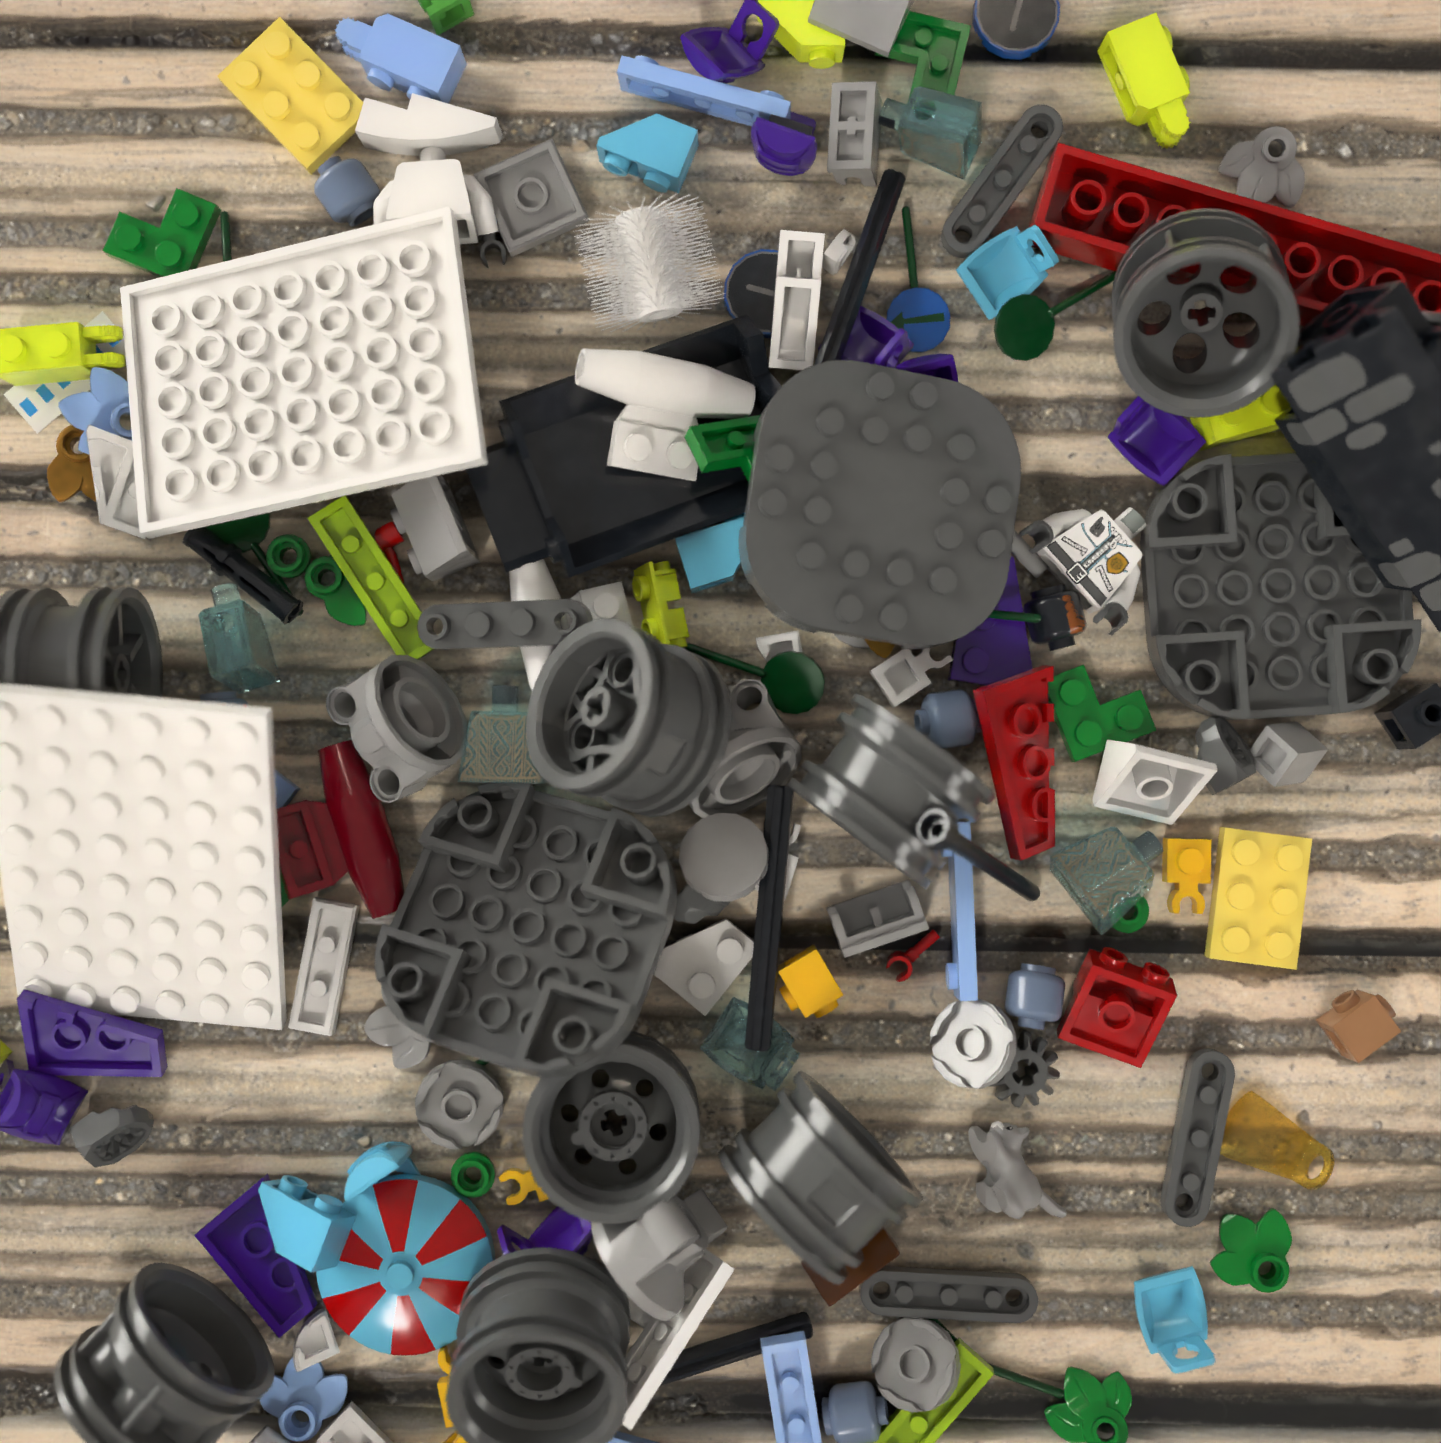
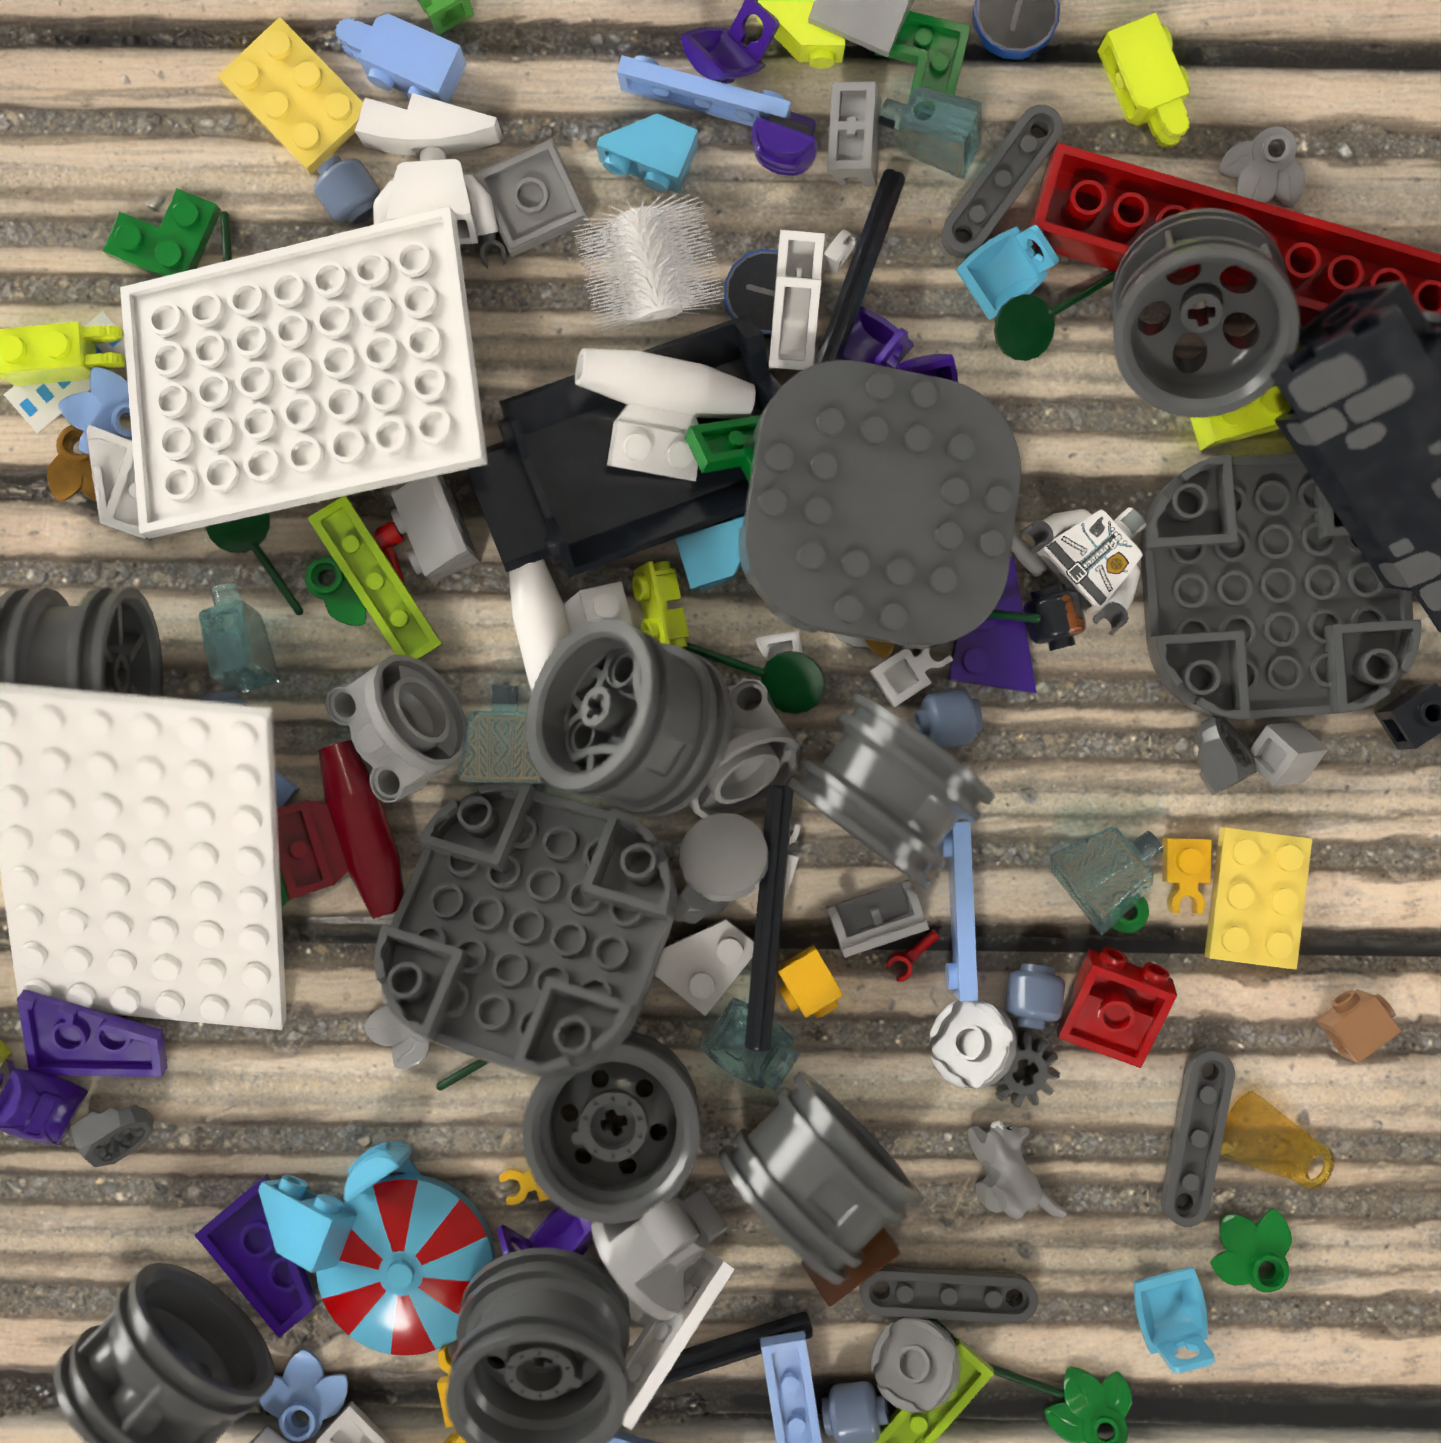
(229, 561): black pin -> none
(276, 552): green plate -> none
(314, 1341): white tile -> none
(323, 966): white tile -> none
(459, 1104): light grey tile -> none
(469, 1187): green plate -> none
(500, 624): dark grey plate -> none
(918, 309): blue piece -> none
(941, 832): black piece -> none
(1016, 739): red wing -> none
(1086, 723): green plate -> none
(1149, 781): white slope -> none
(1155, 440): dark purple piece -> none

